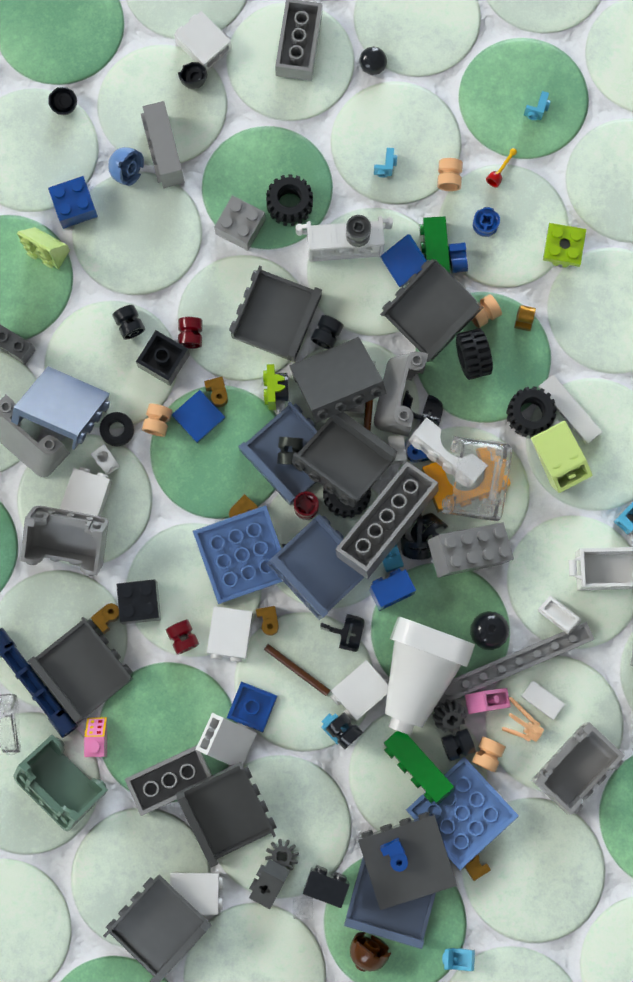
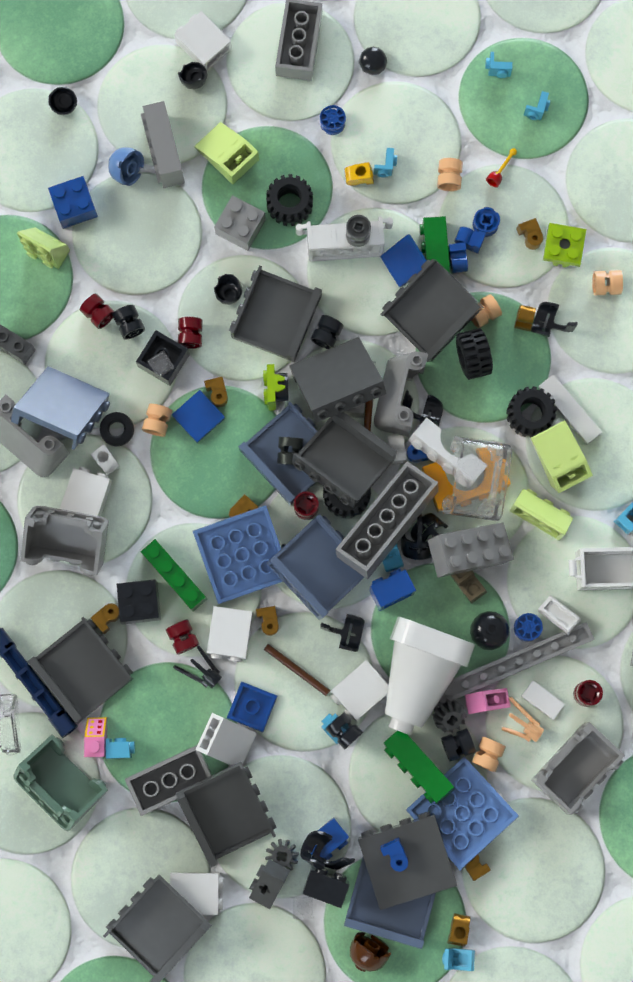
(95, 309): none -> dark red wheel
(119, 748): none -> medium azure brick
(160, 364): none -> clear plate
(174, 575): none -> green brick
(210, 676): none -> black plant
(228, 152): none -> yellowish green slope
(228, 289): none -> black hair
(320, 839): none -> black helmet
(332, 120): none -> blue wheel
(338, 841): none -> blue brick
(359, 174): none -> yellow leg
(459, 930): none -> pearl gold leg
(469, 585): none -> dark tan slope
(471, 238): none -> blue leg
(498, 69): none -> medium azure bracket
(528, 627): none -> blue wheel
(531, 232): none -> pearl gold leg
(541, 514): none -> yellowish green slope
(551, 308): none -> black helmet
(588, 693): none -> dark red wheel
(614, 282): none -> light nougat wheel

